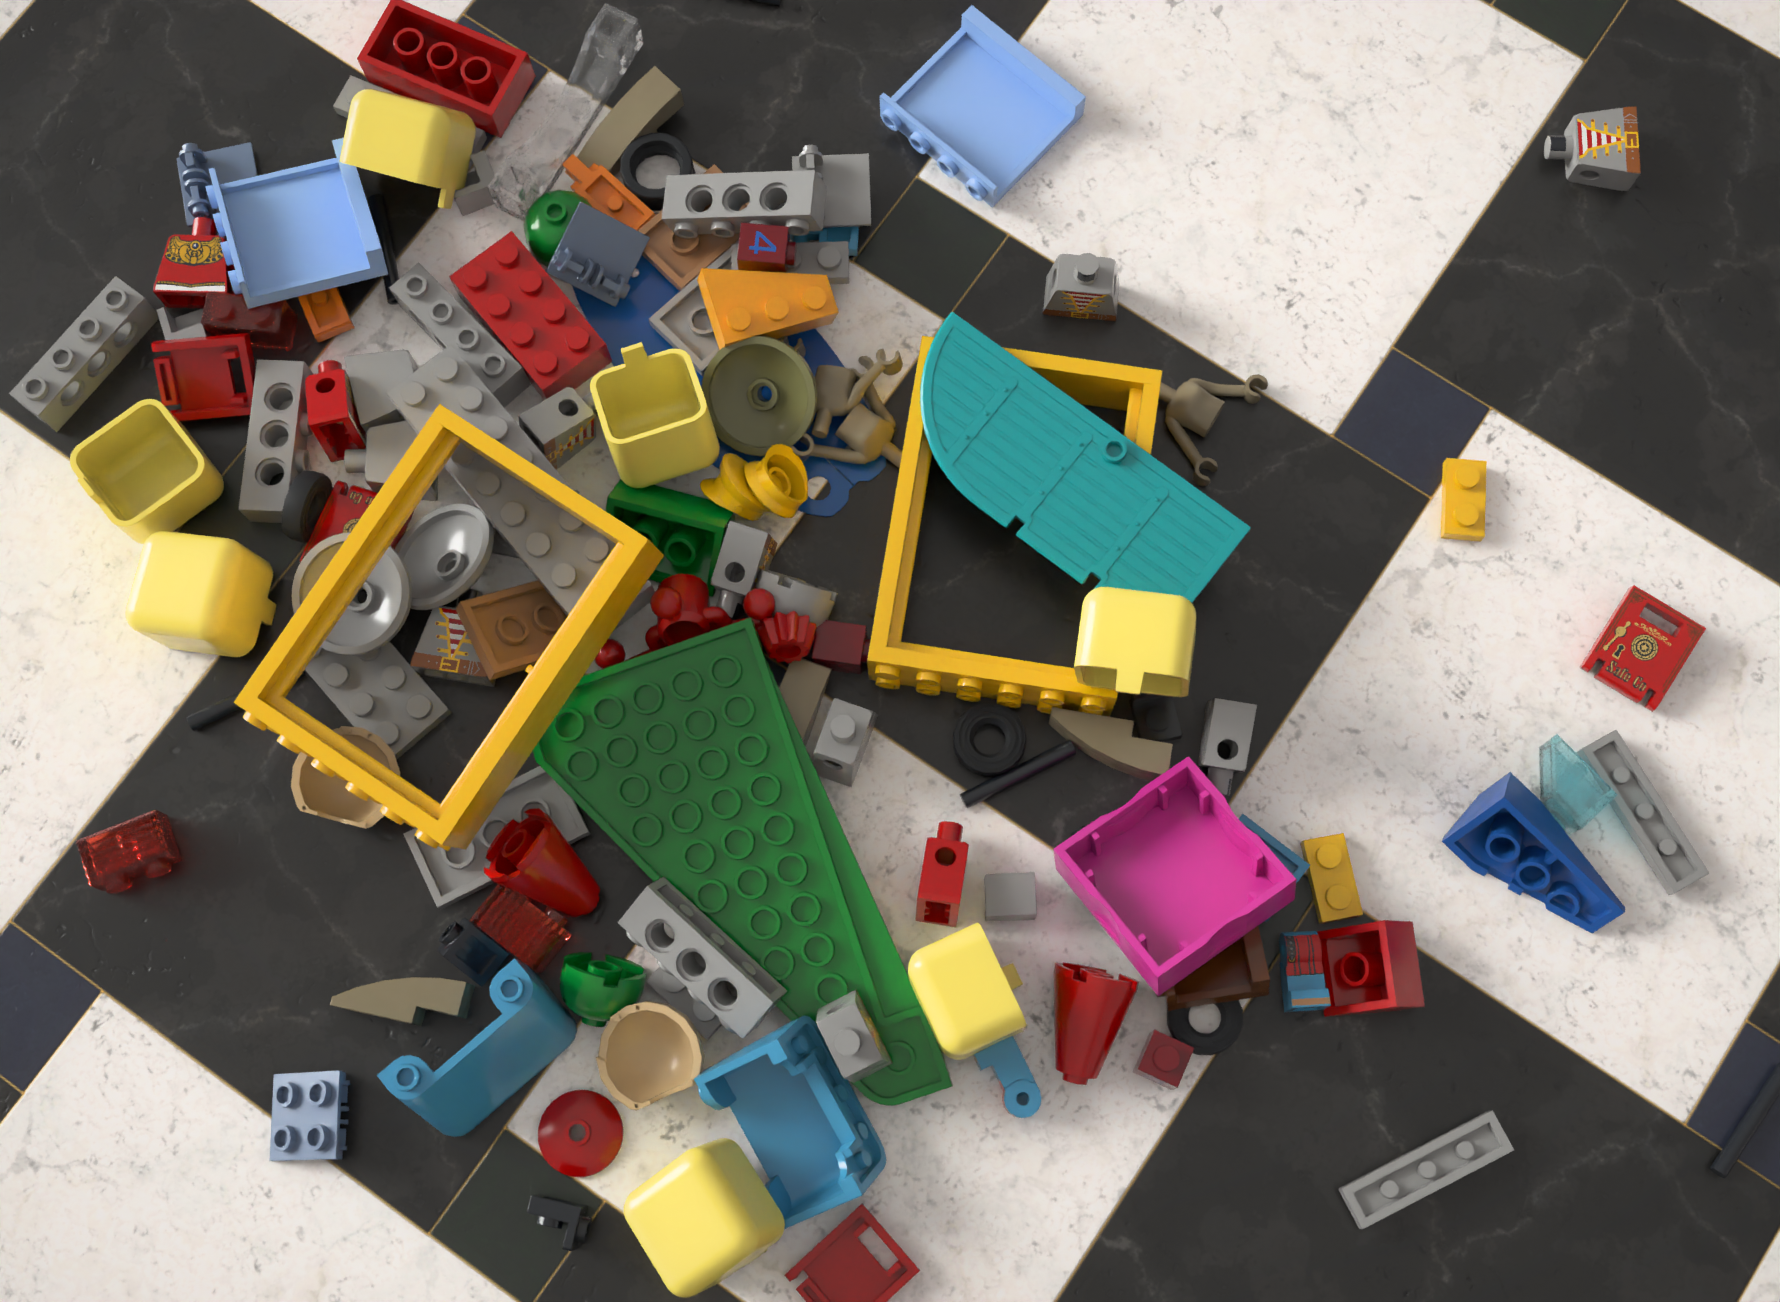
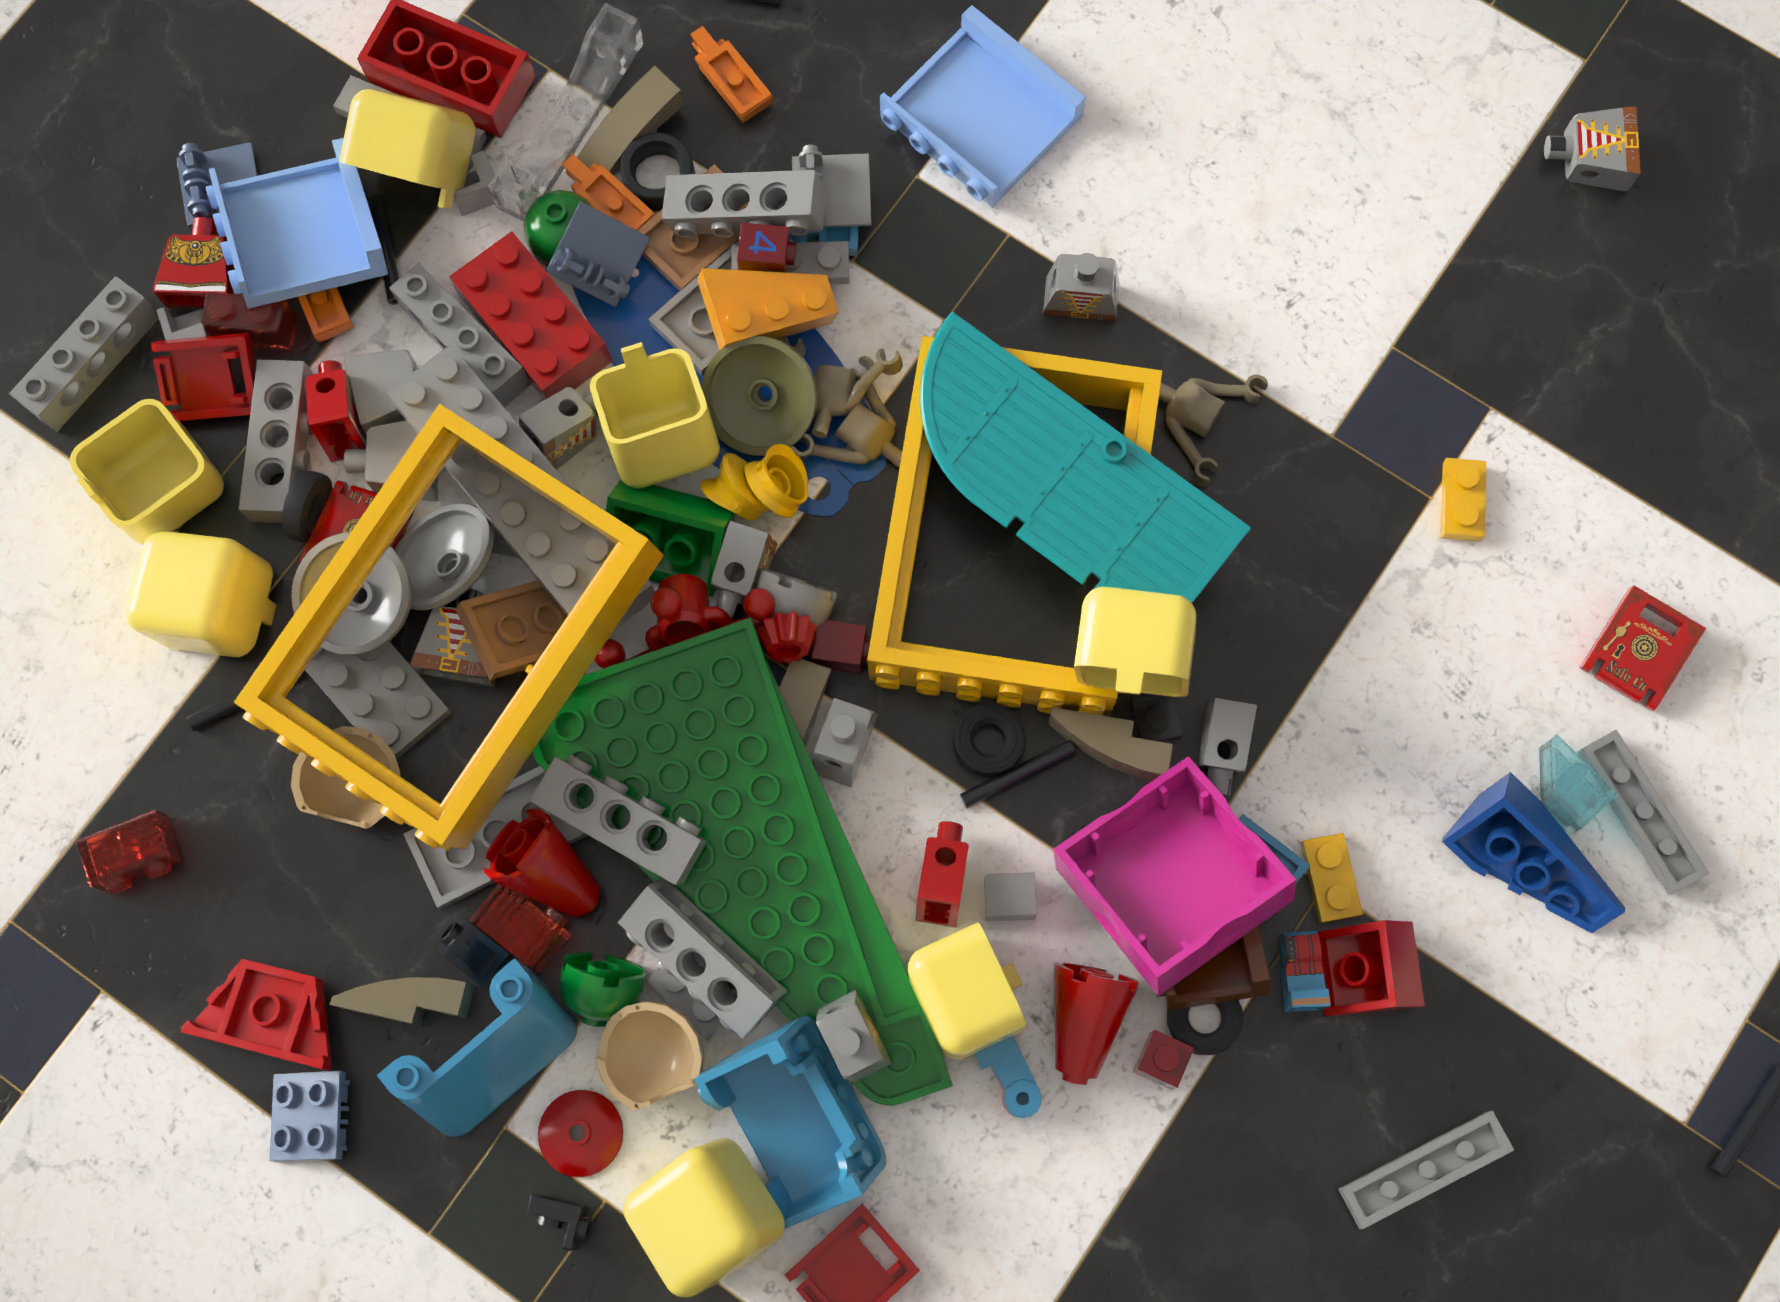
(268, 1014): none -> red wing
(558, 796): none -> light grey brick
(730, 75): none -> orange hinge

